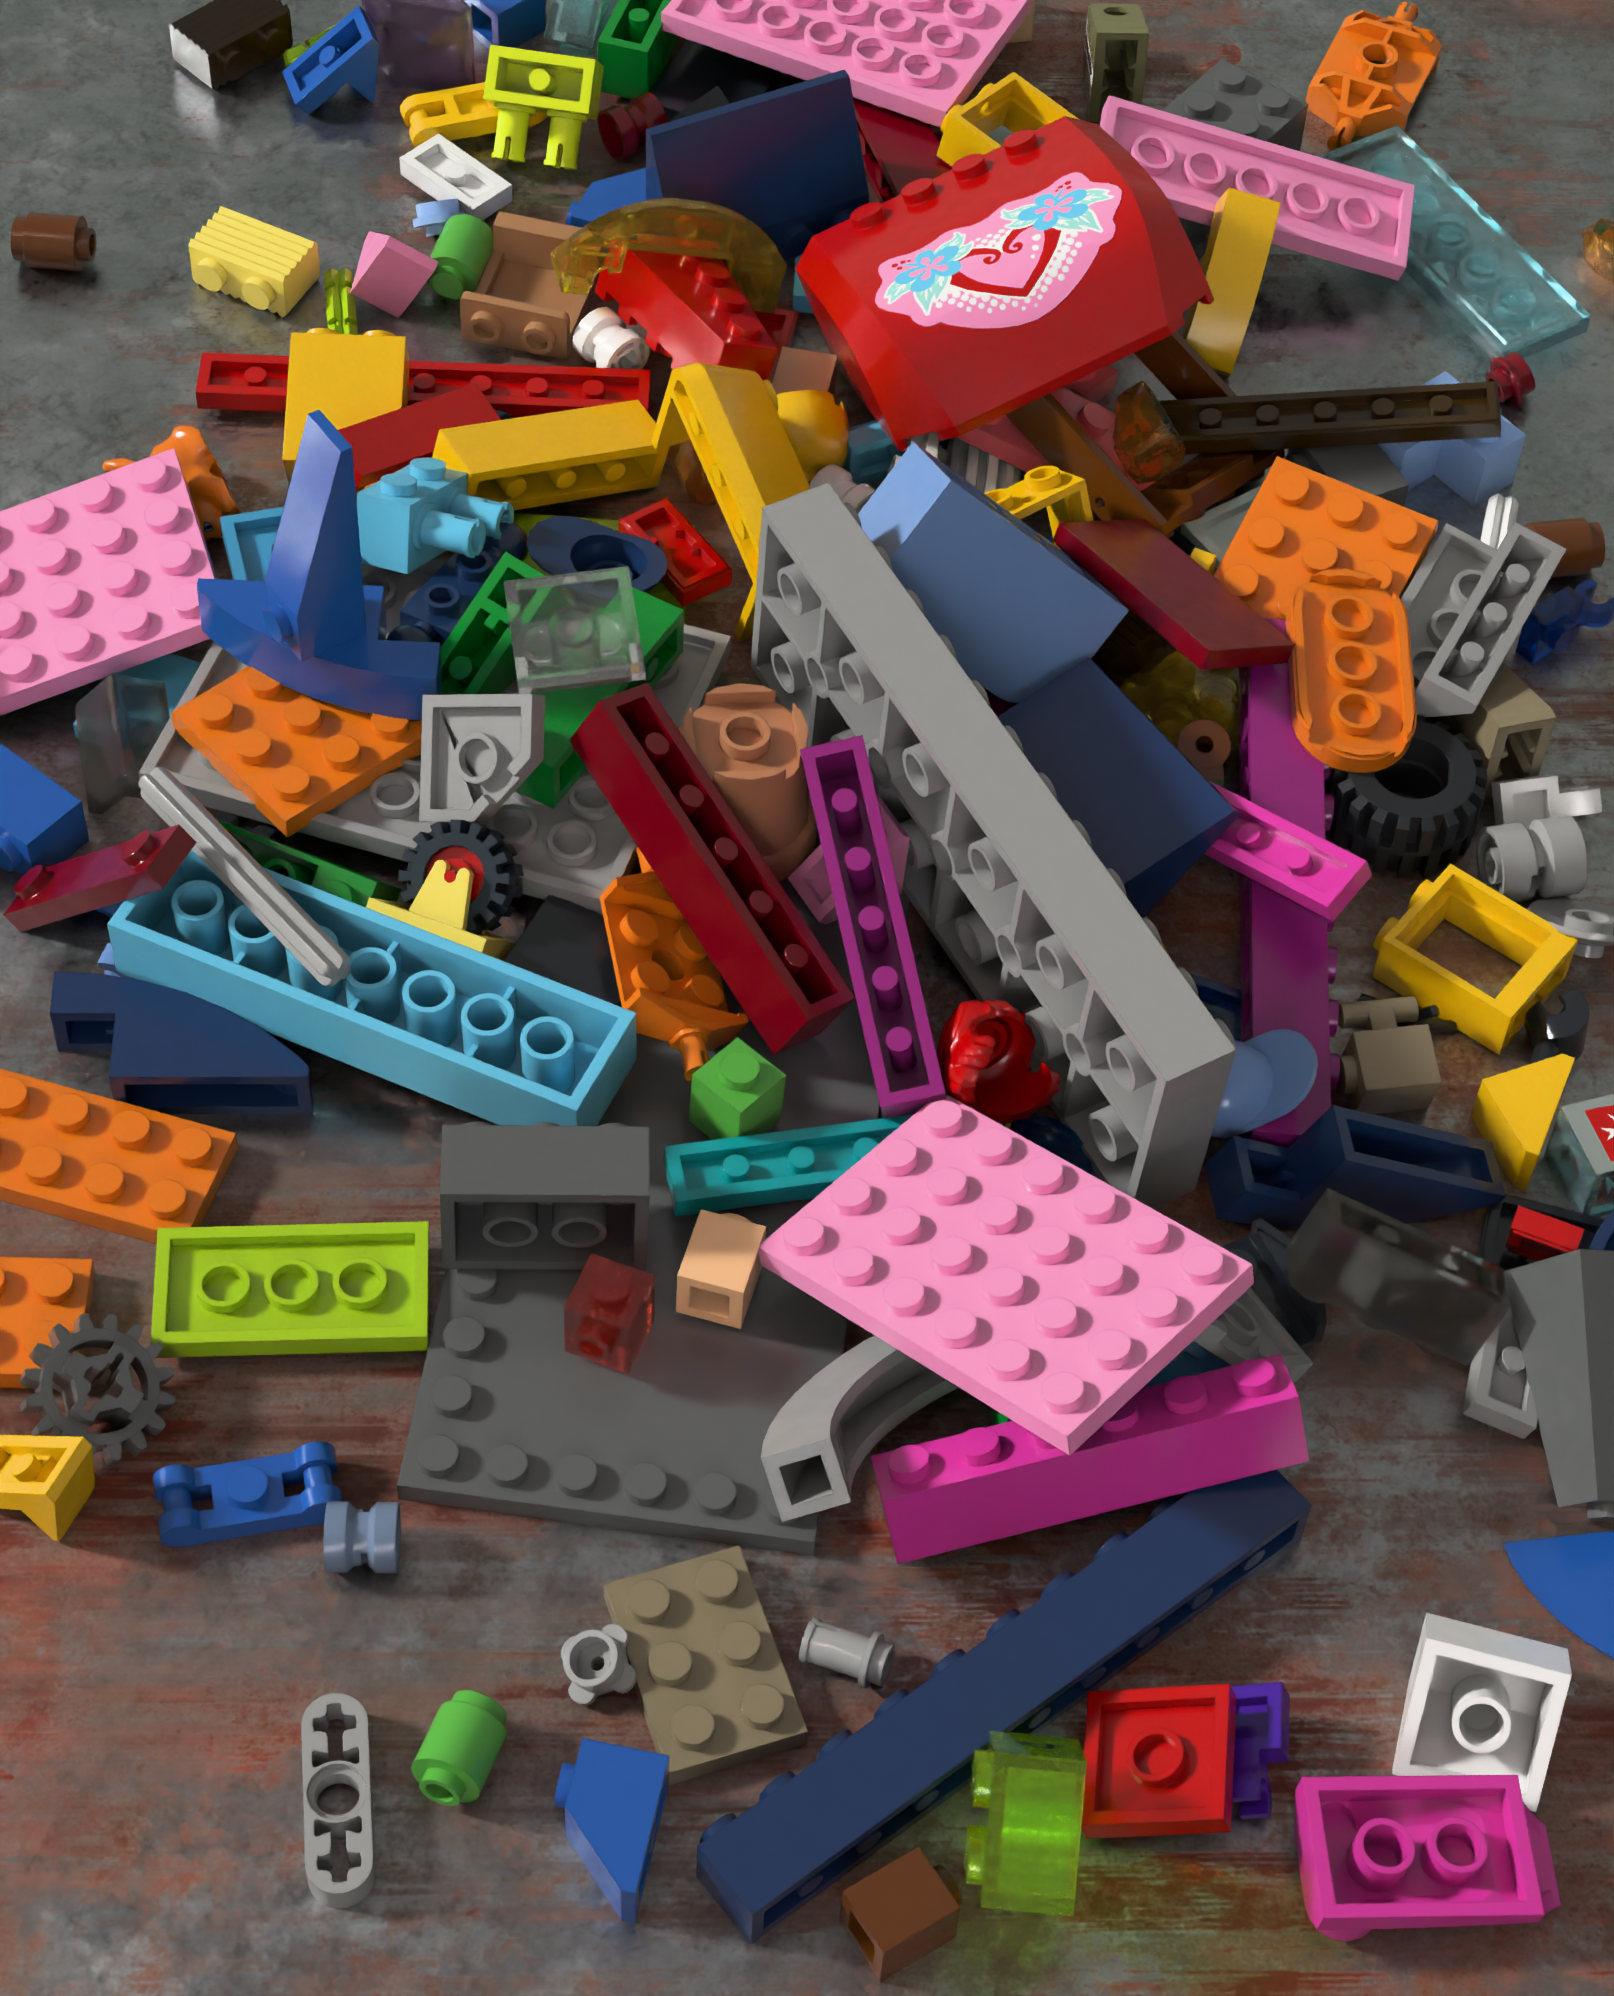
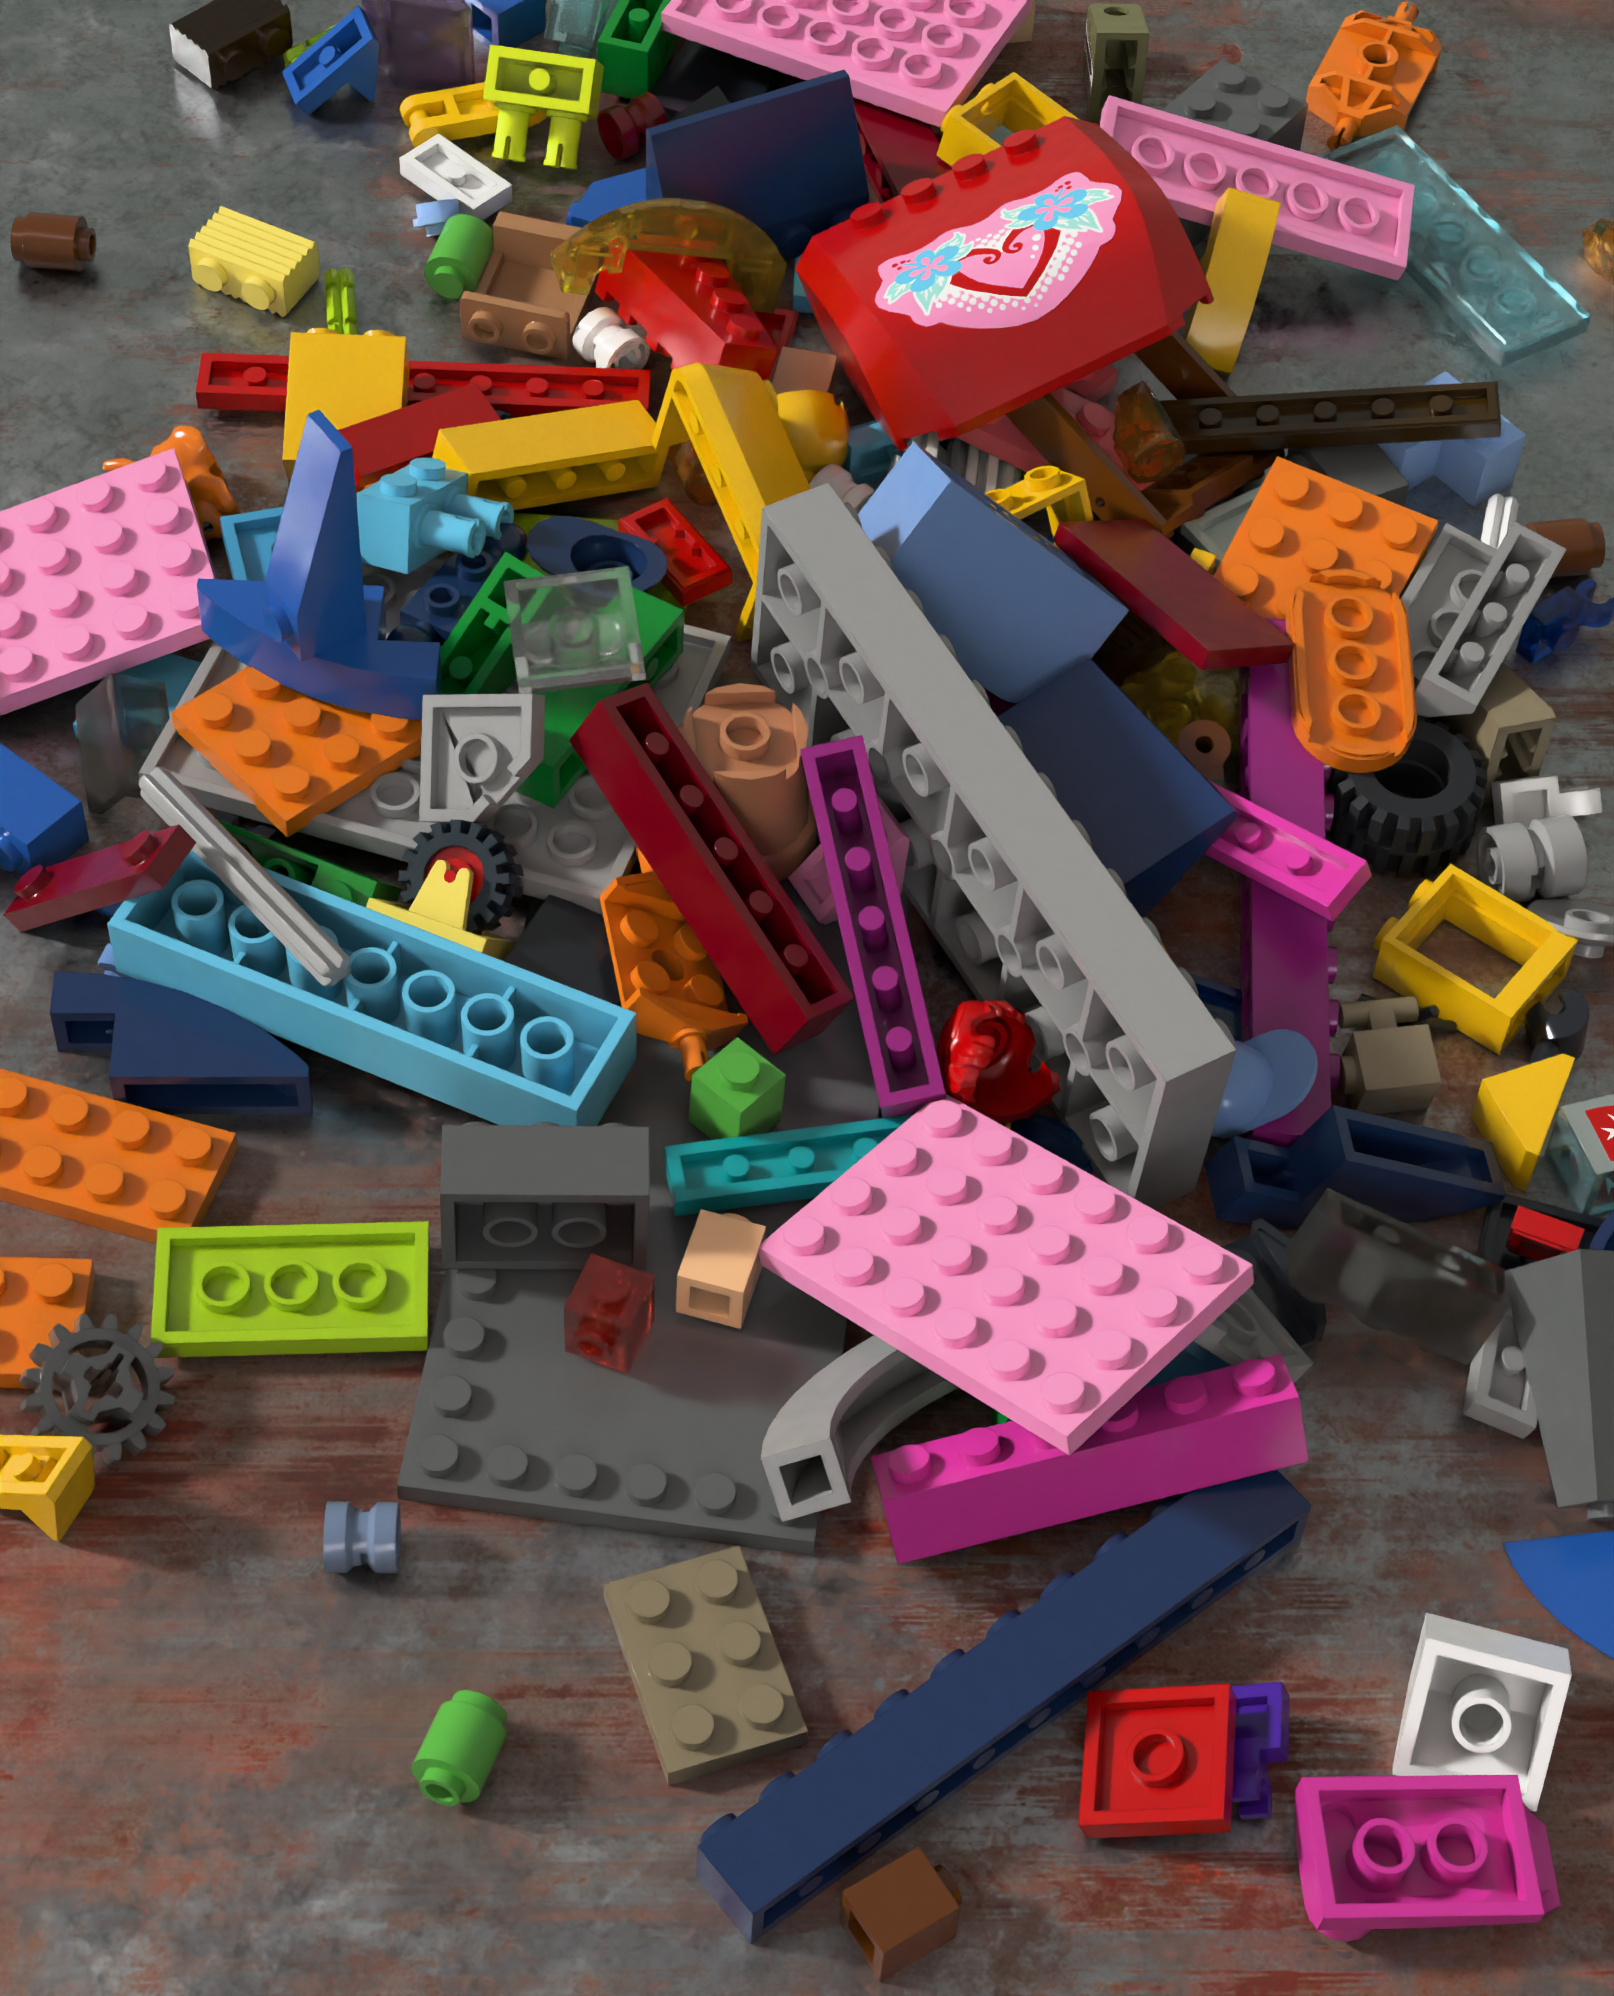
(246, 1496): blue plate -> none
(316, 1822): light grey beam -> none
(390, 273): bright pink slope -> none
(579, 1657): light grey plate -> none
(614, 1816): blue slope -> none
(847, 1652): light grey pin -> none
(1029, 1824): clear neon green brick -> none
(1513, 377): dark red plate -> none

